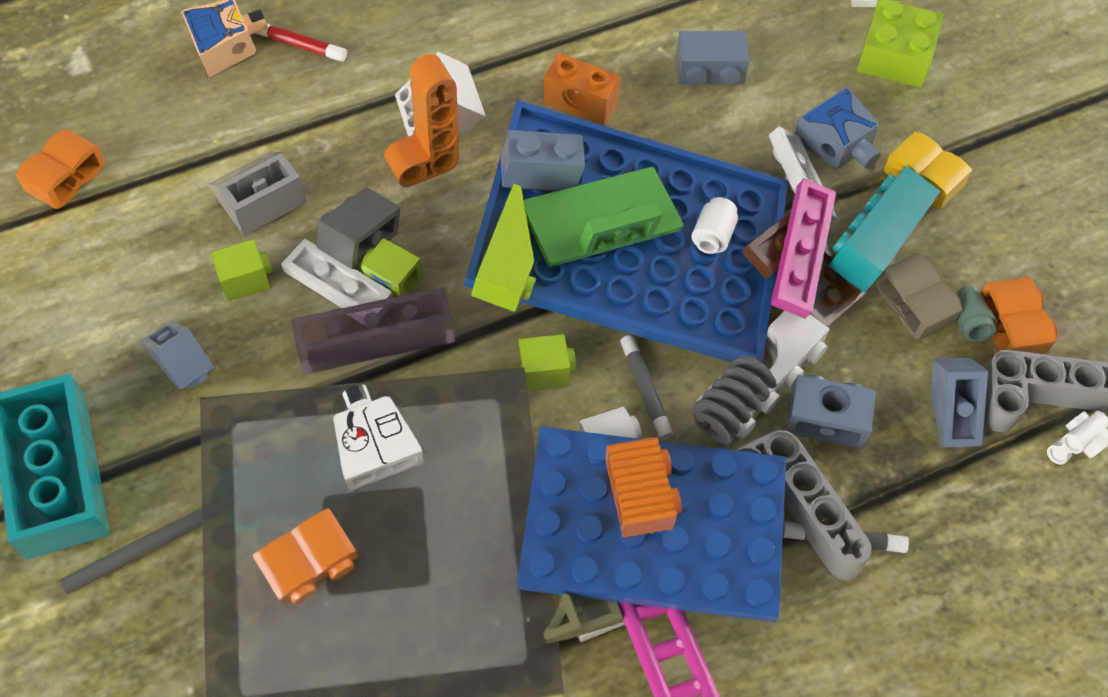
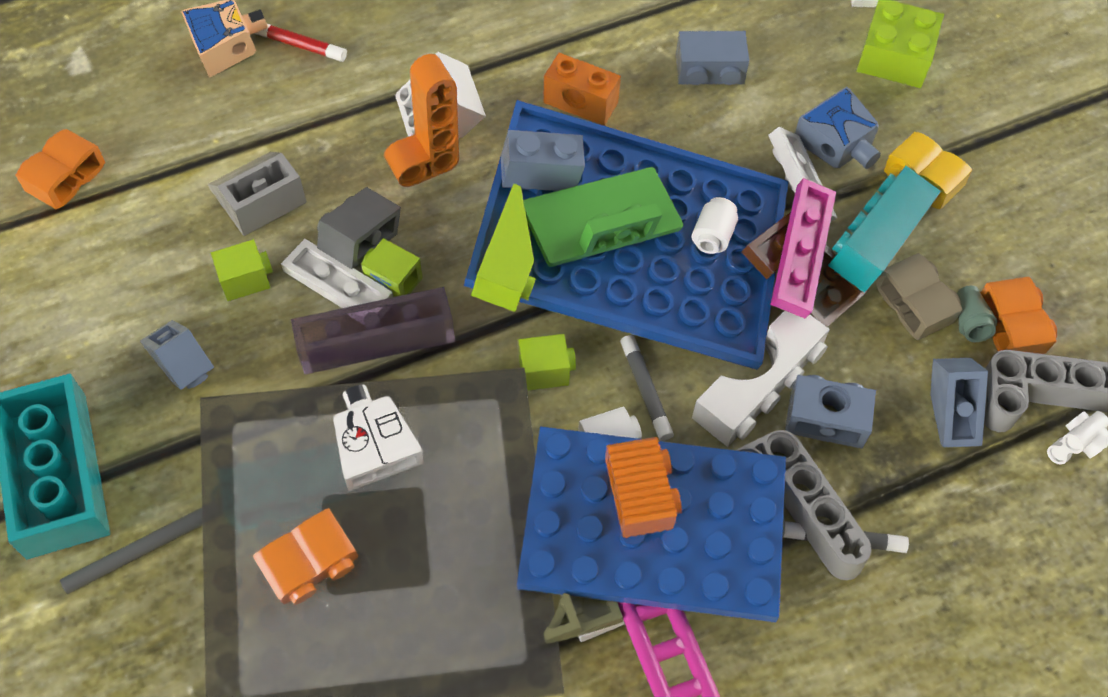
(733, 398): dark grey piece -> none

